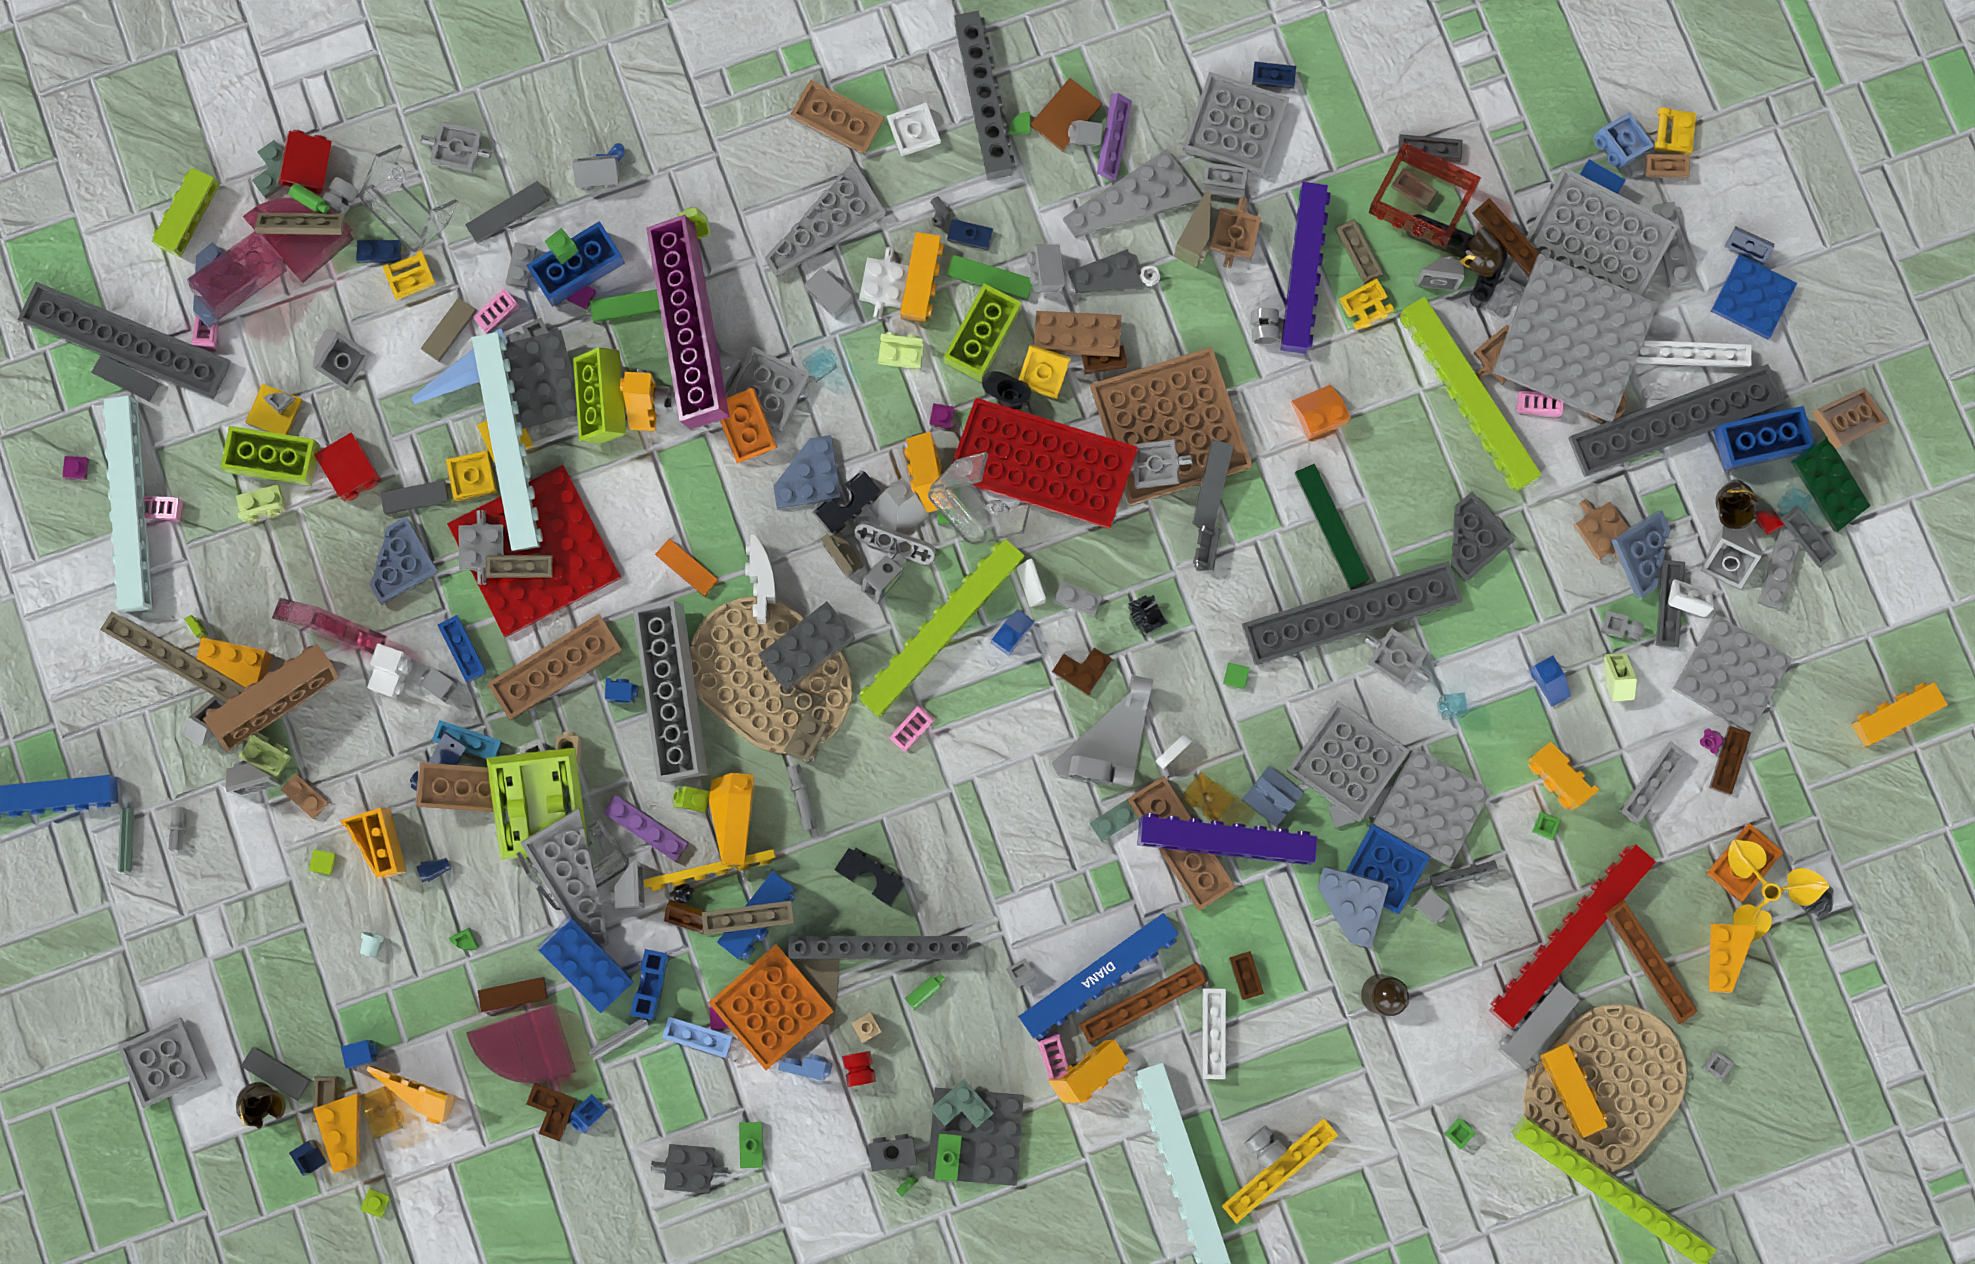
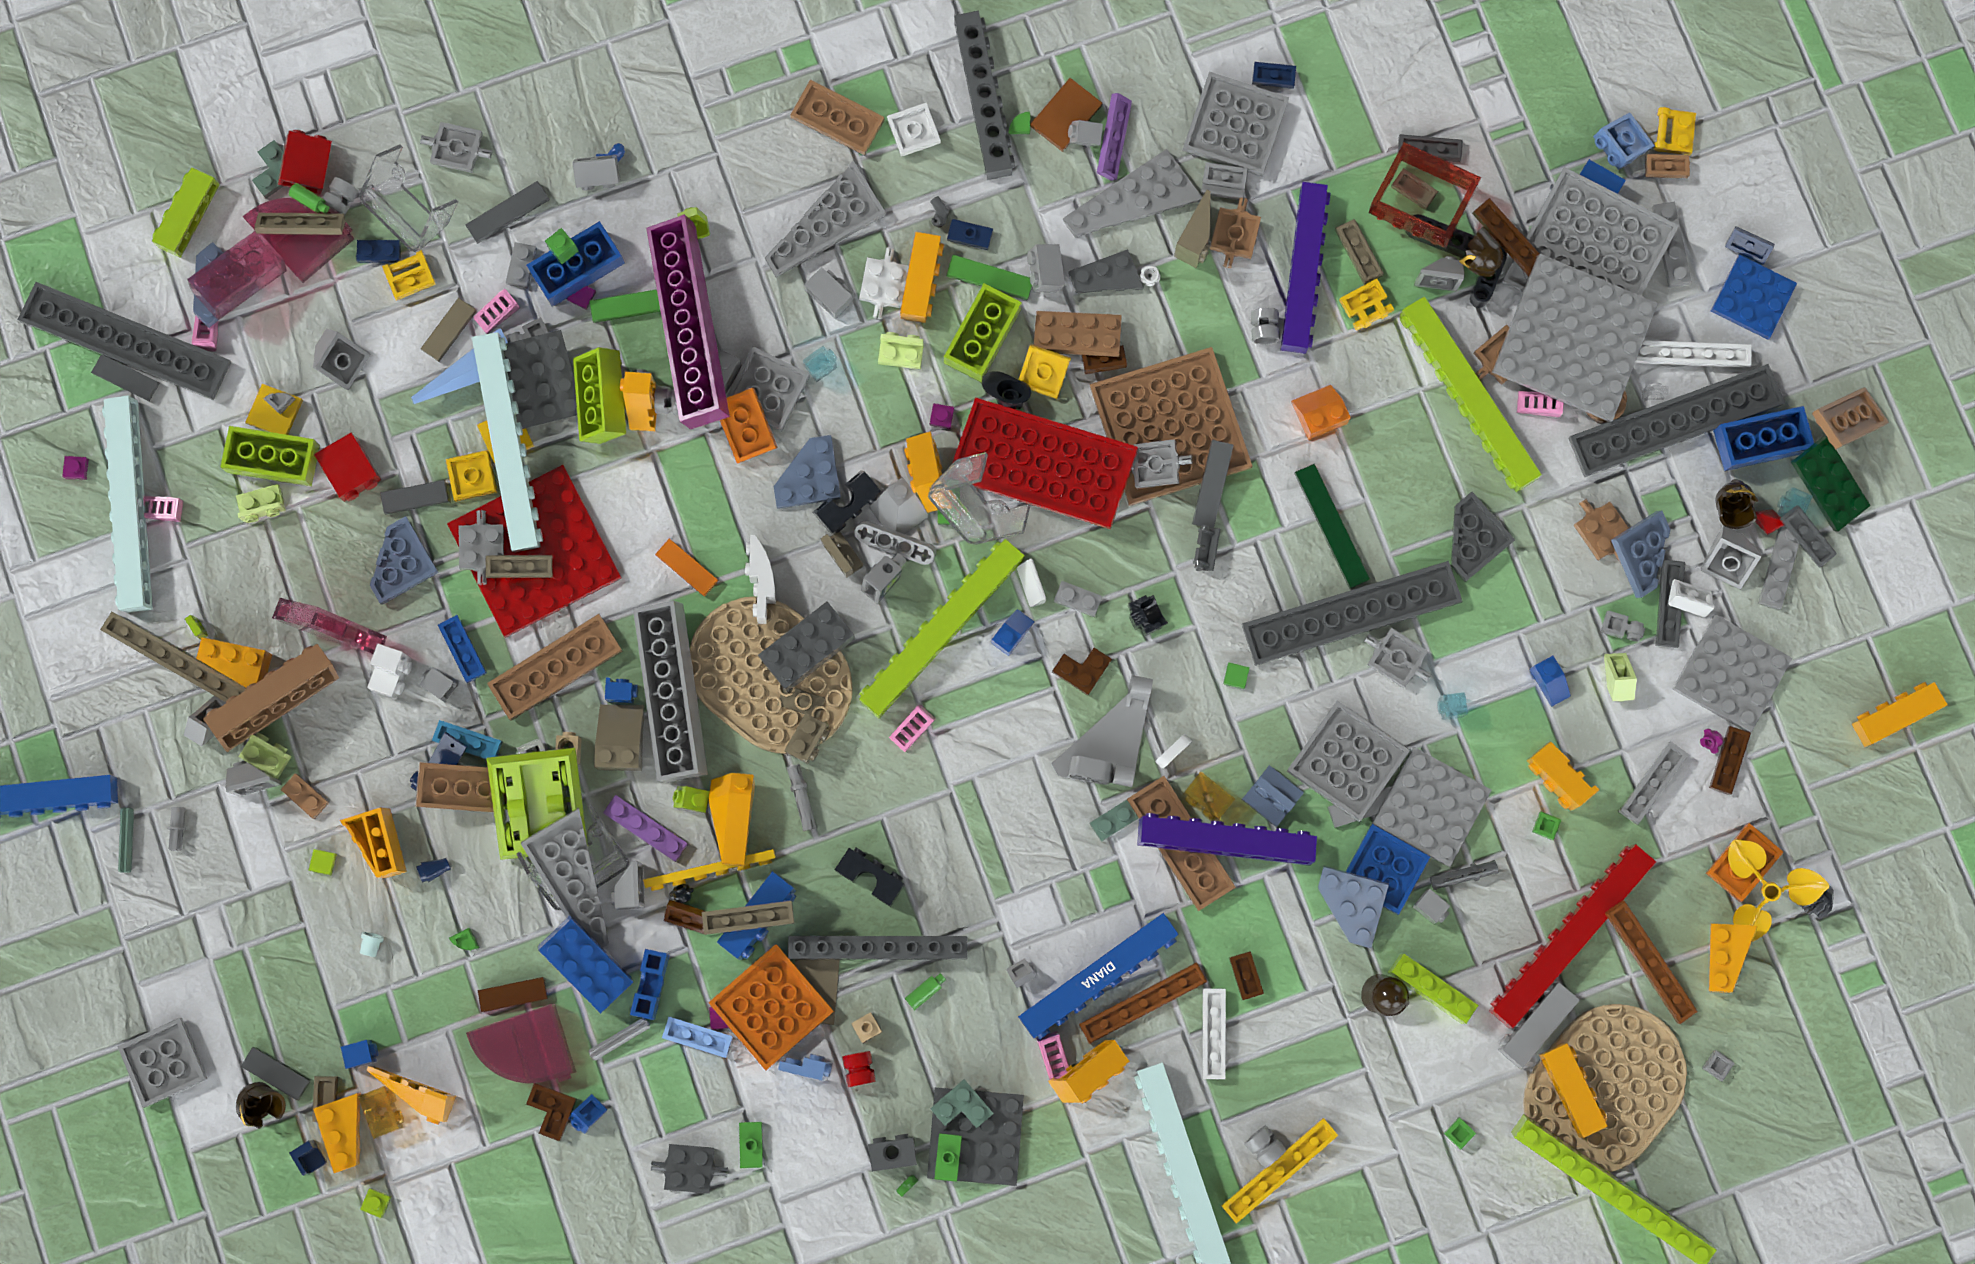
(619, 738): none -> dark tan slope
(1433, 989): none -> lime brick

